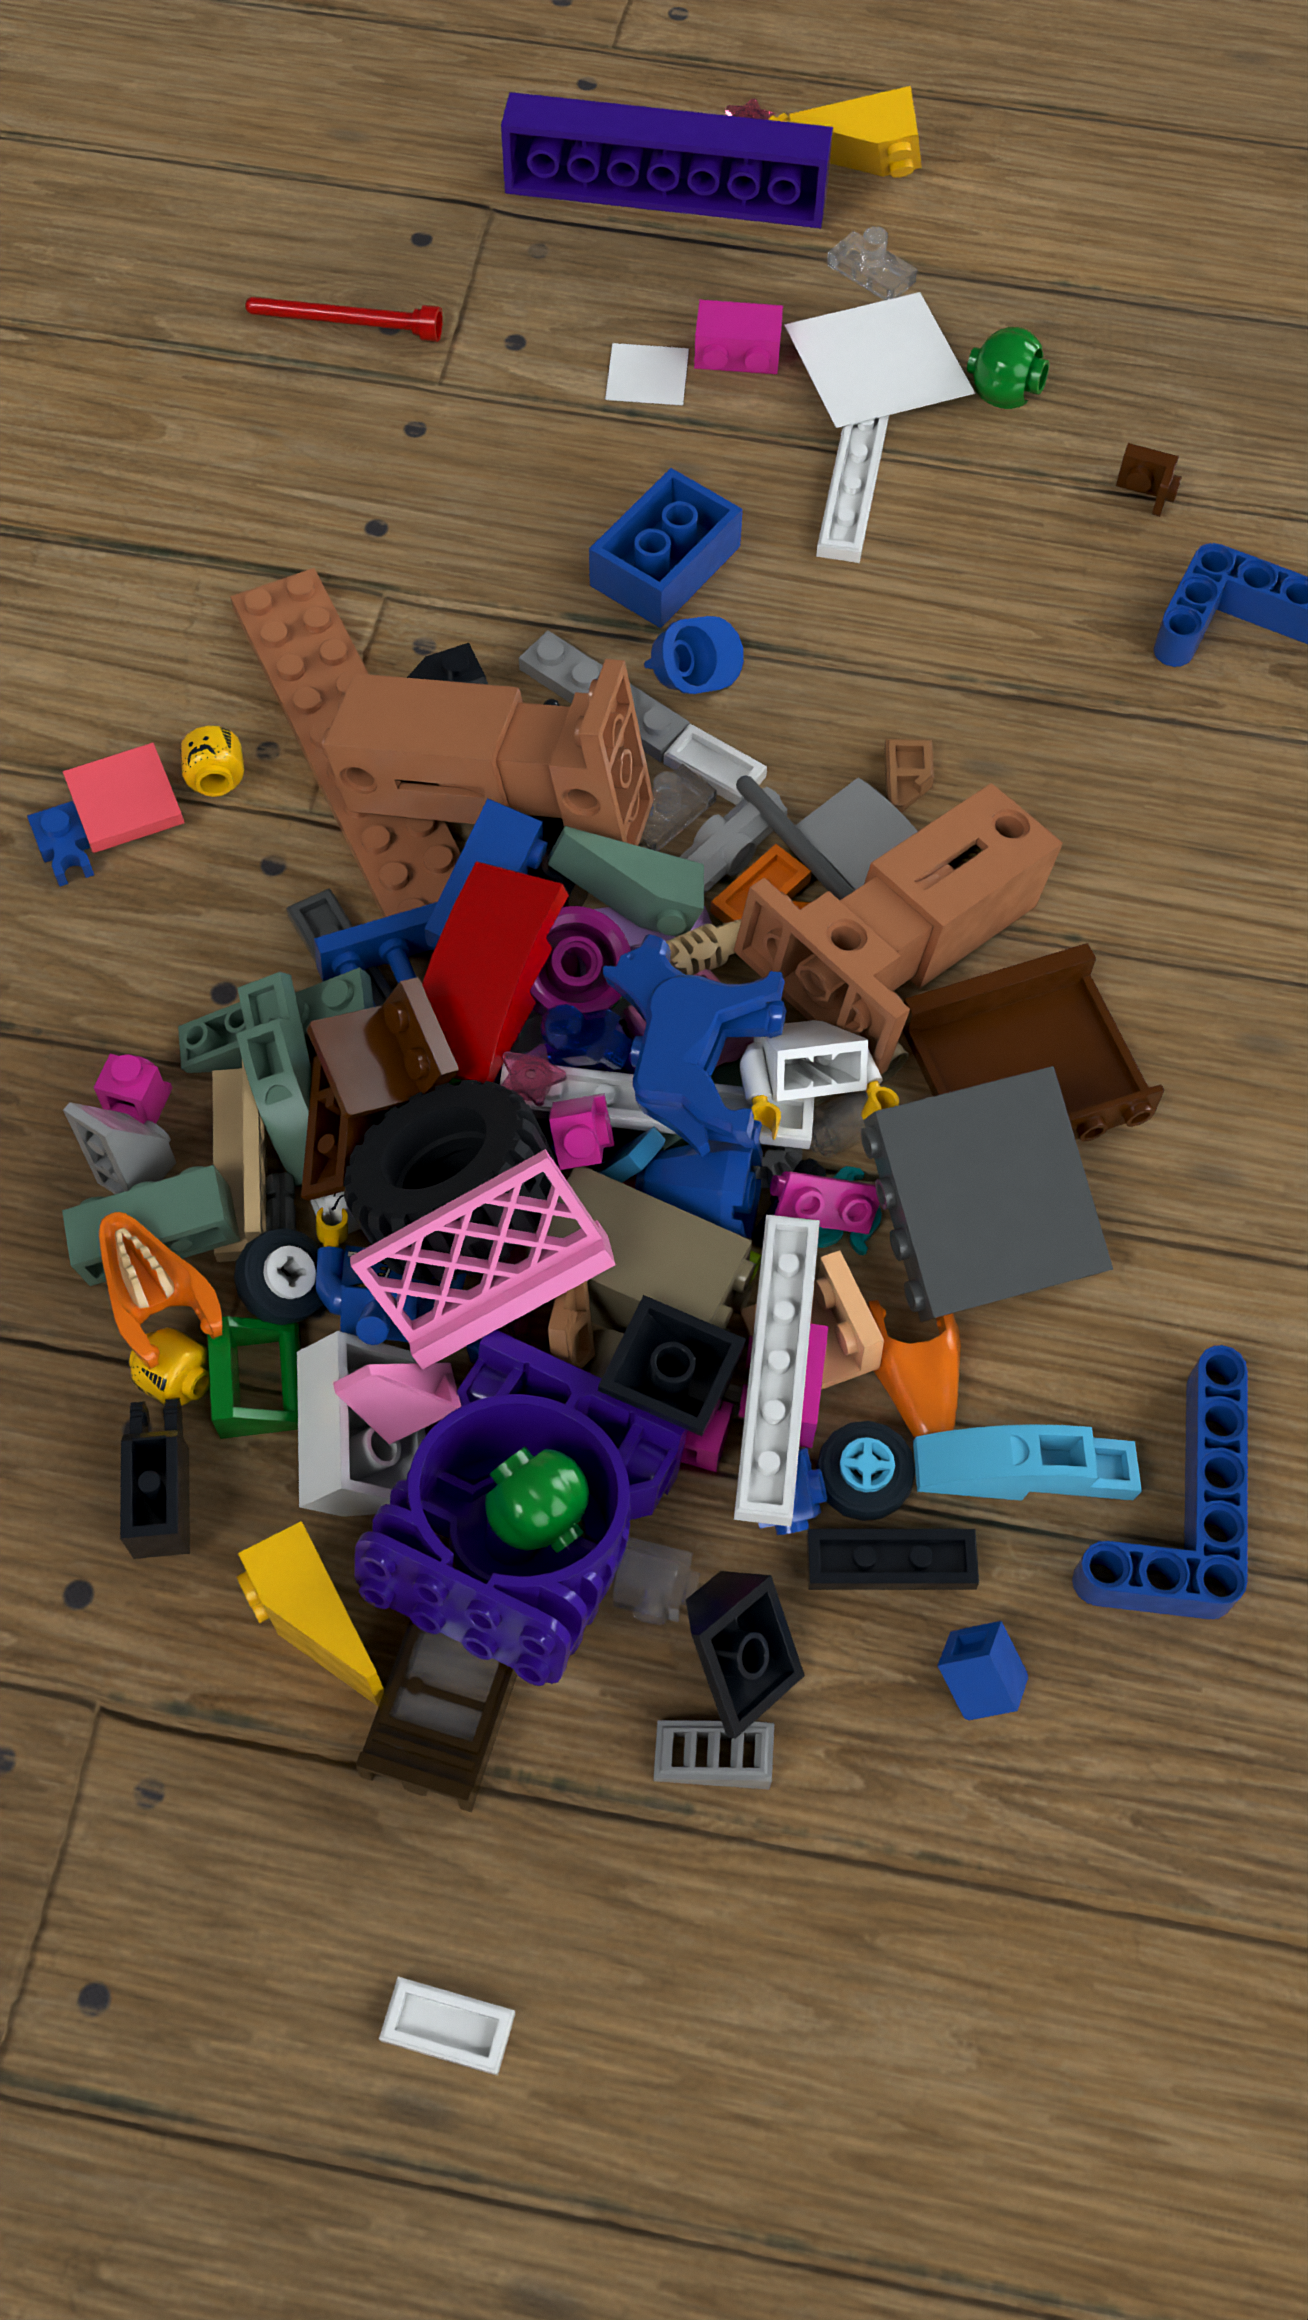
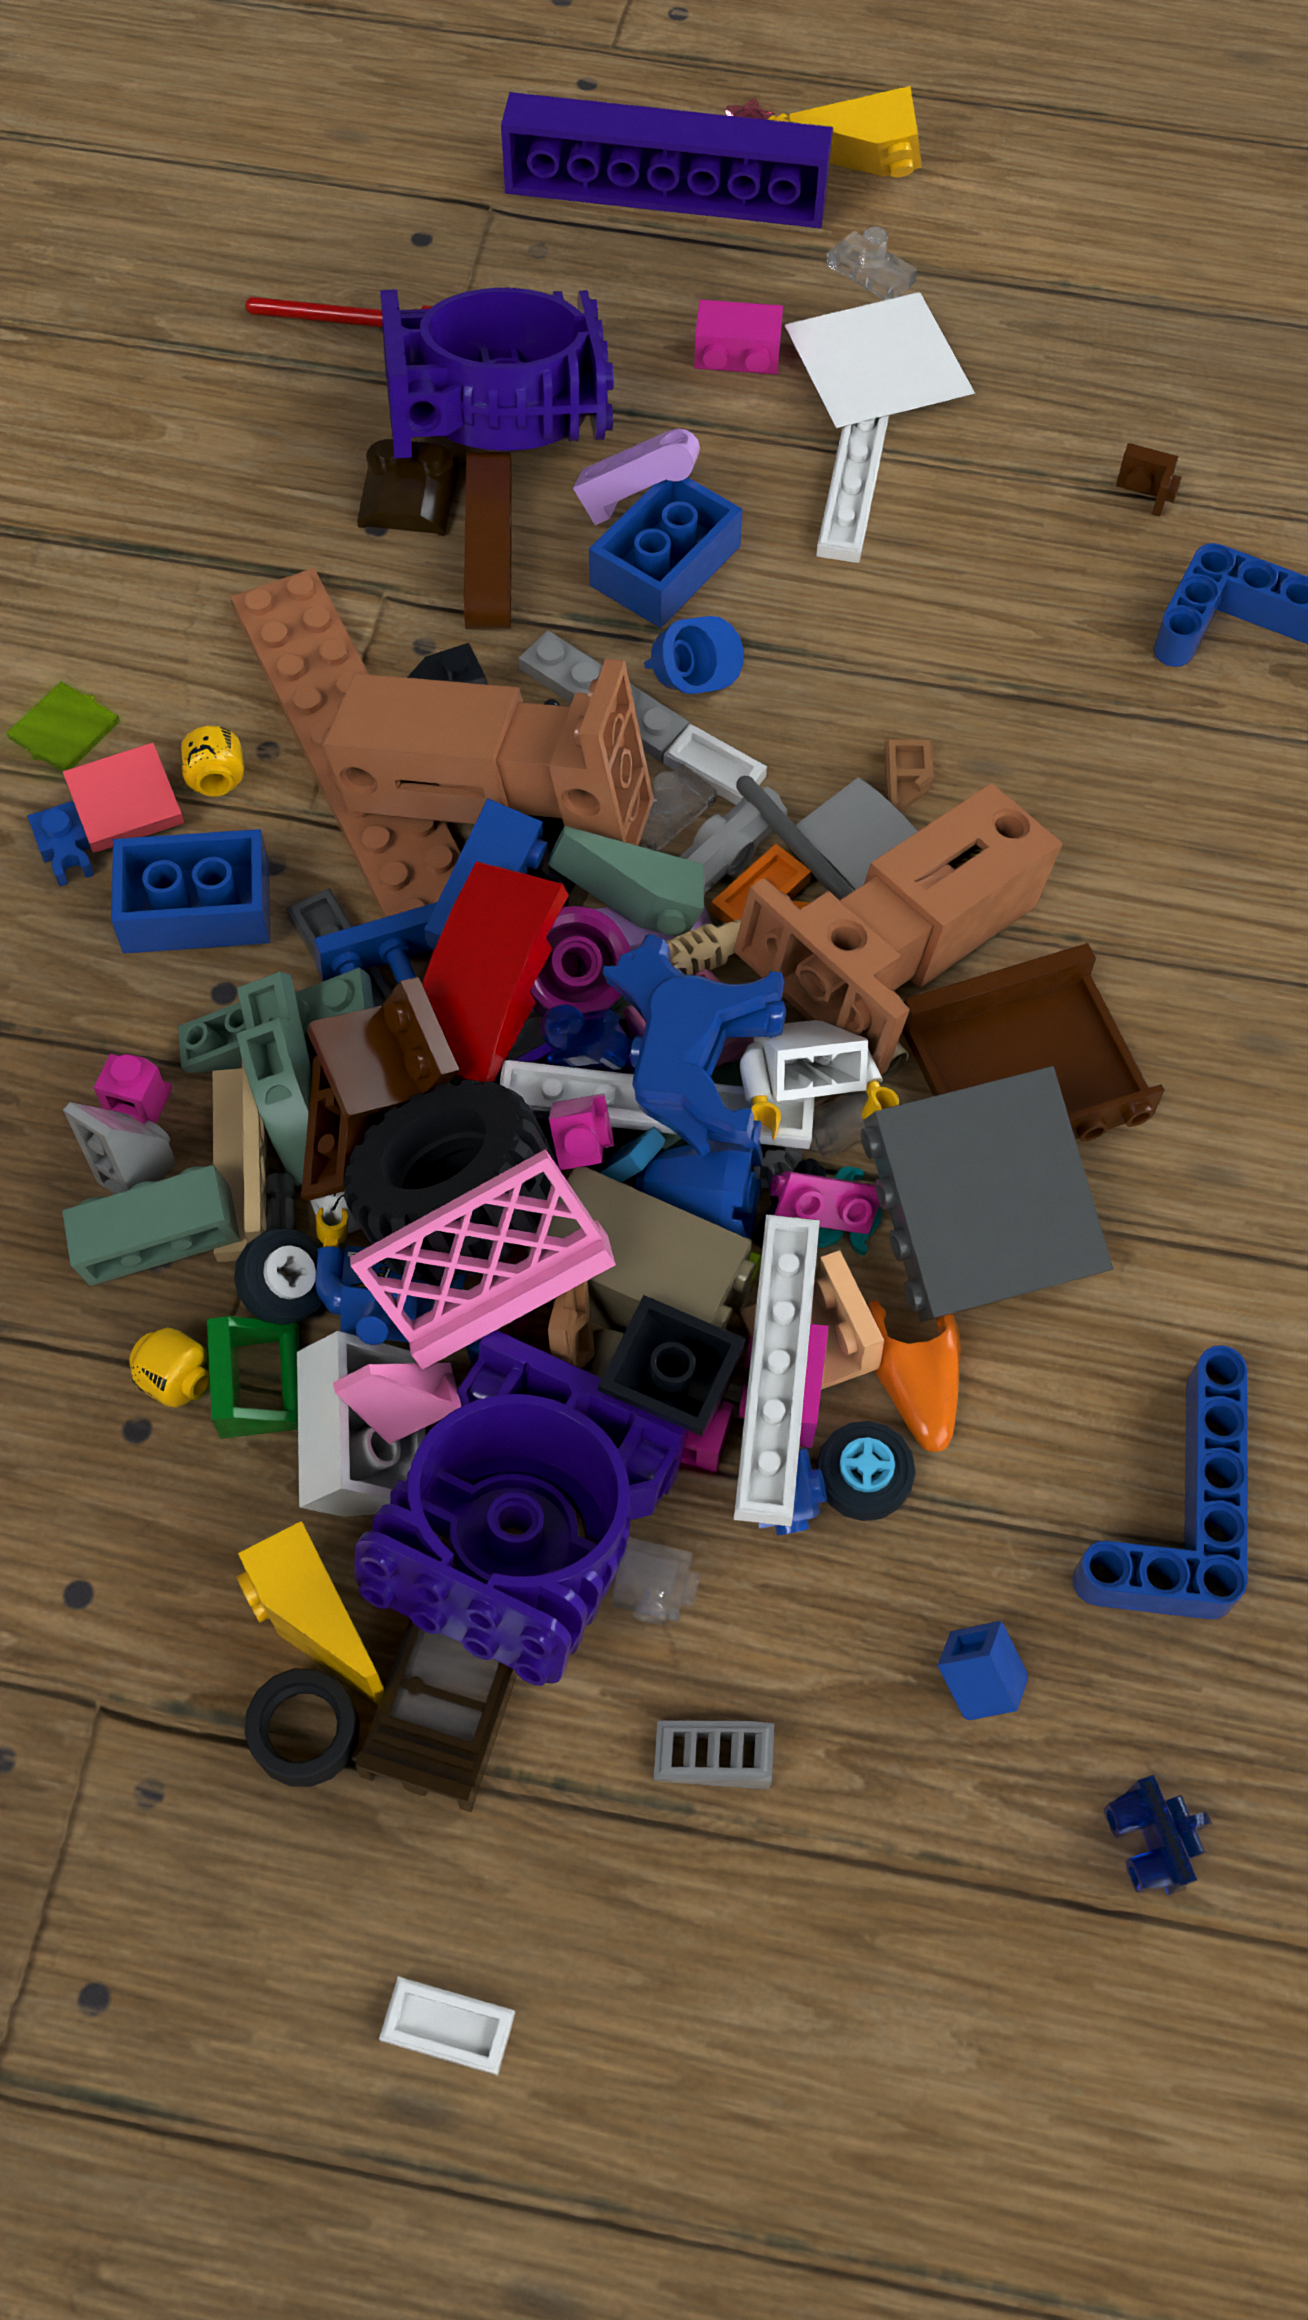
(63, 727): none -> clear neon green piece
(146, 1279): orange animal -> none
(155, 1485): black hinge -> none
(190, 891): none -> blue brick
(271, 1696): none -> black tyre
(408, 491): none -> dark brown slope
(488, 540): none -> reddish brown beam
(496, 369): none -> dark purple brick
(533, 1088): clear pink plate -> none
(537, 1500): green plant -> none
(635, 469): none -> lavender leg
(647, 374): white sticker -> none
(743, 1646): black slope -> none
(892, 1559): black plate -> none
(1007, 367): green plant -> none
(1026, 1459): medium azure slope -> none
(1167, 1860): none -> clear blue hips

